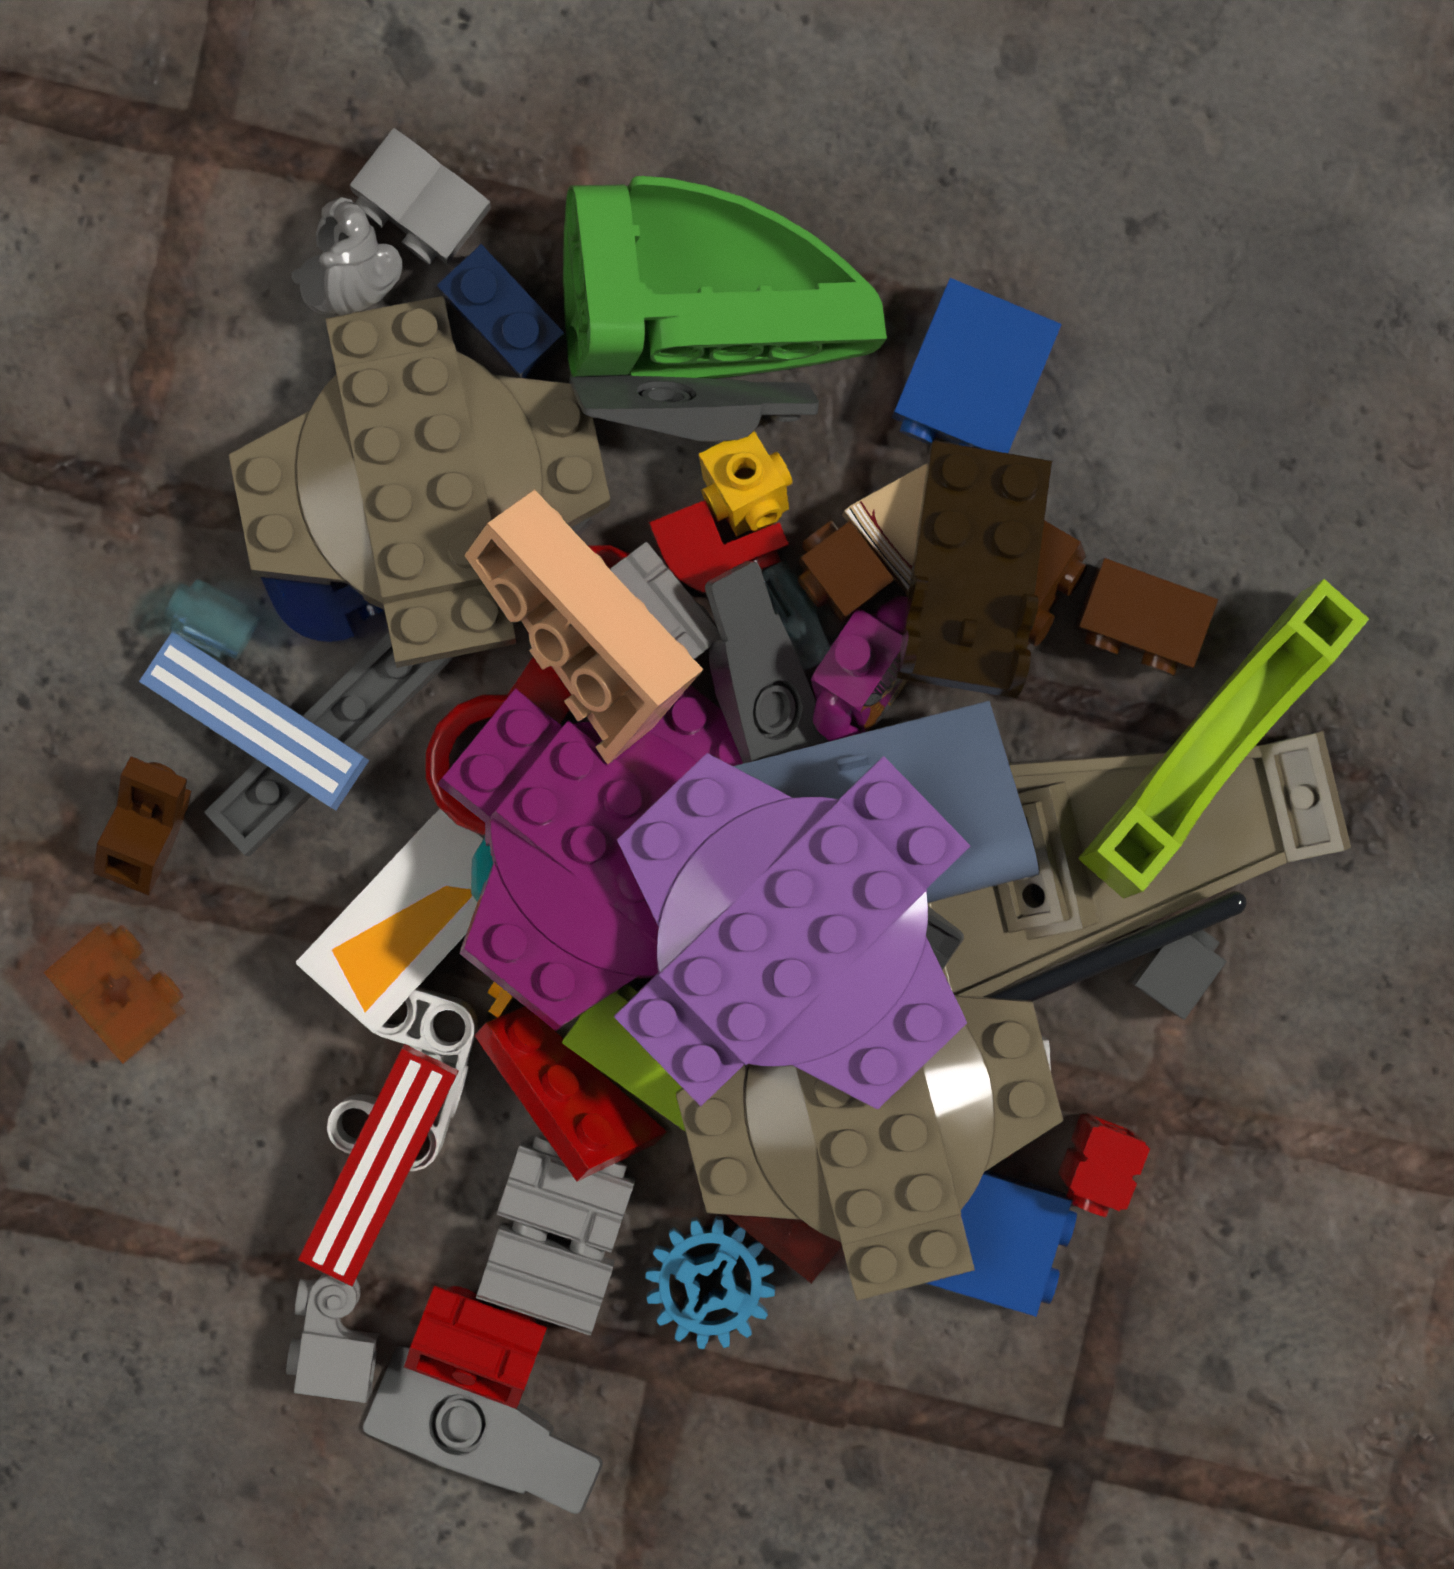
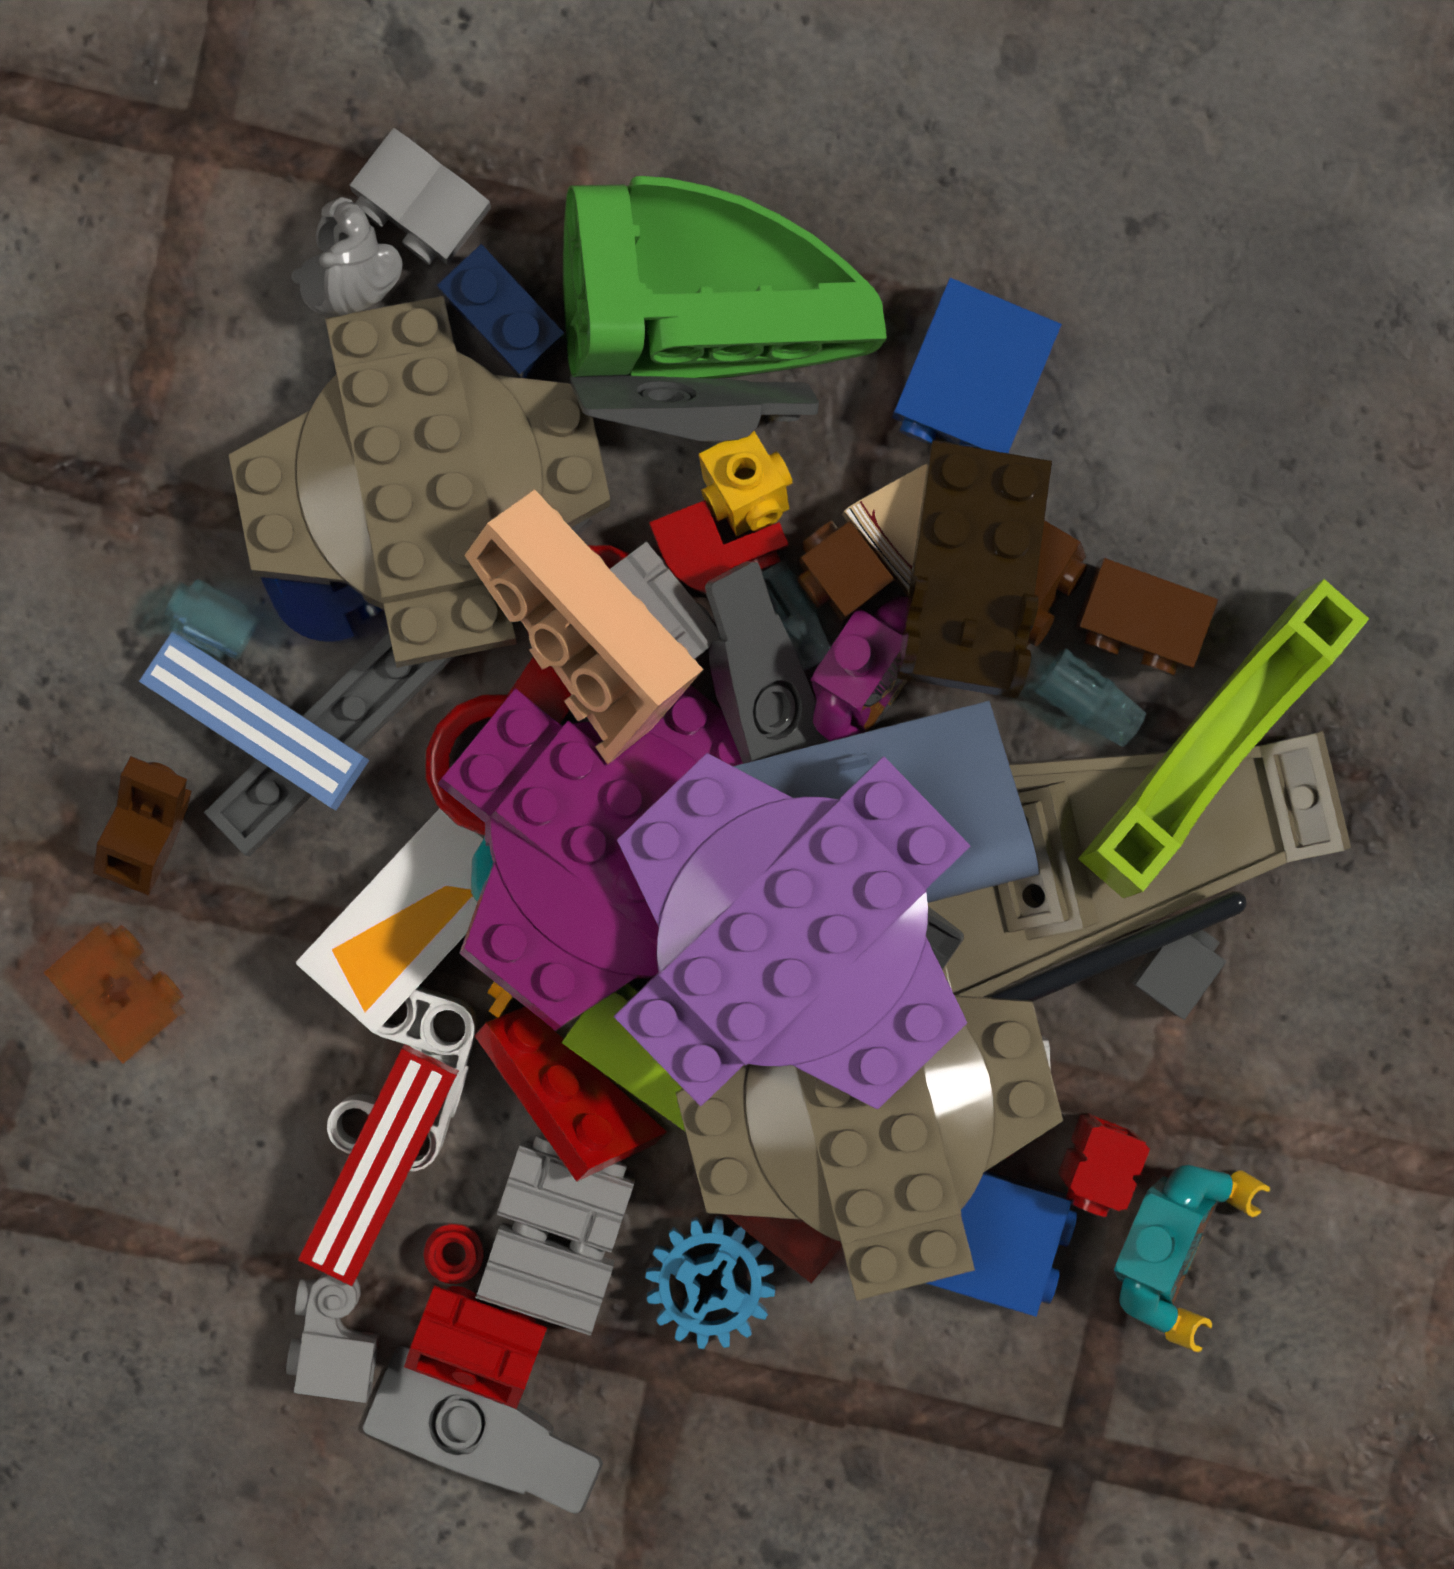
(453, 1272): none -> red plate
(1090, 698): none -> clear light blue hinge
(1167, 1240): none -> teal torso

